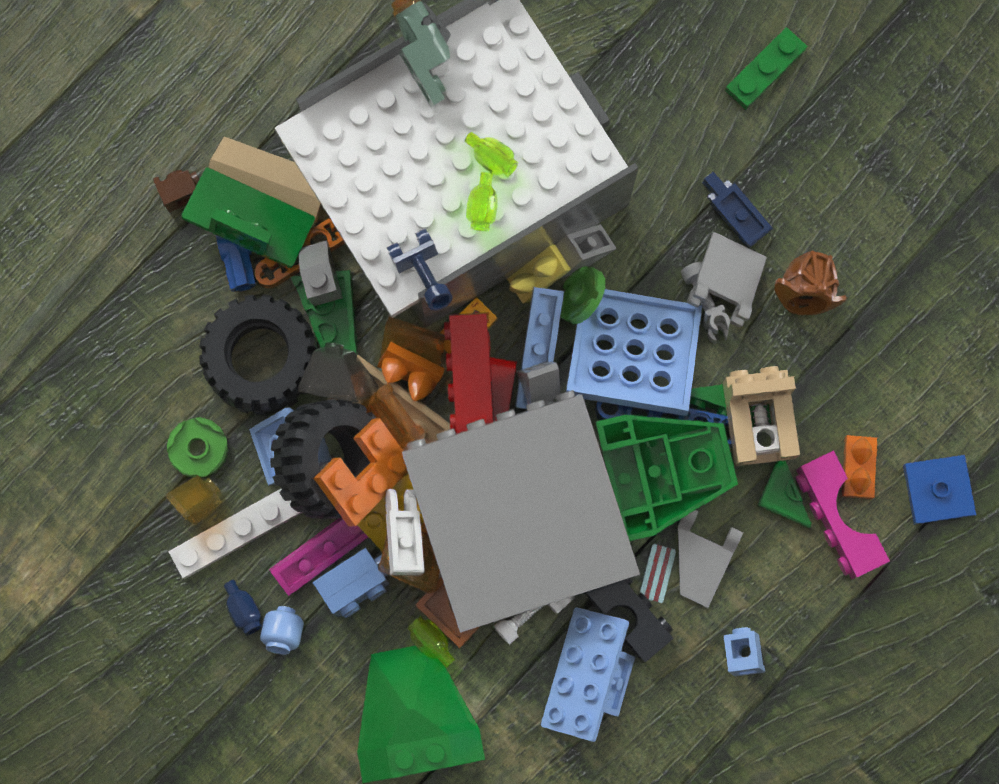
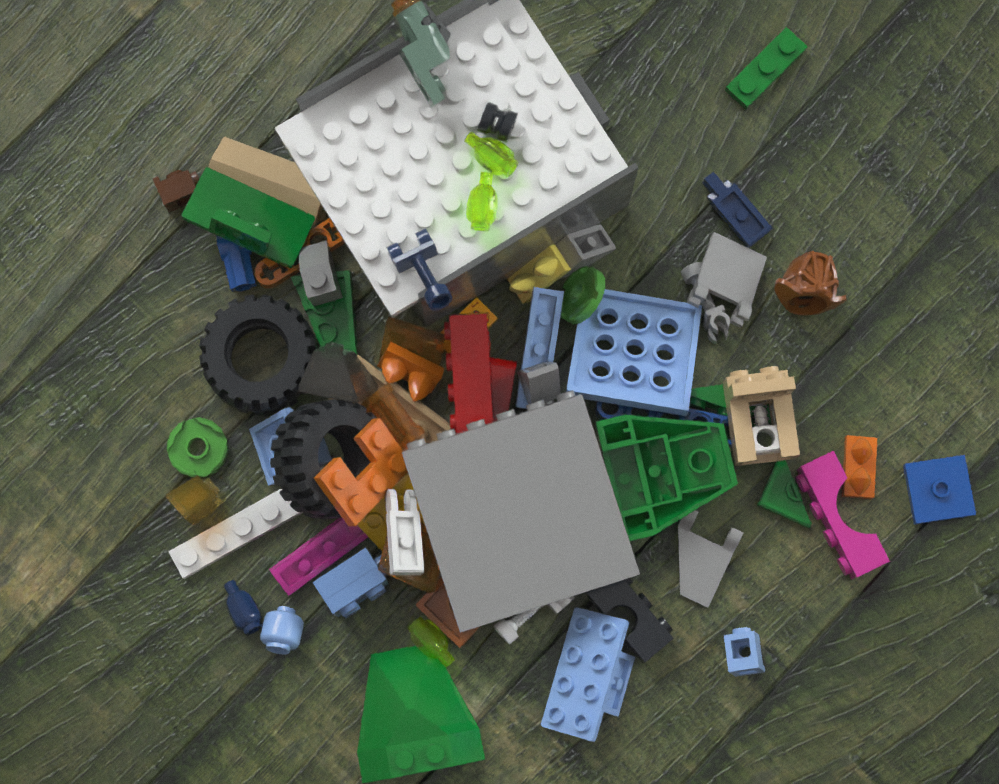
(504, 124): none -> black wheel
(658, 572): clear light blue sticker -> none

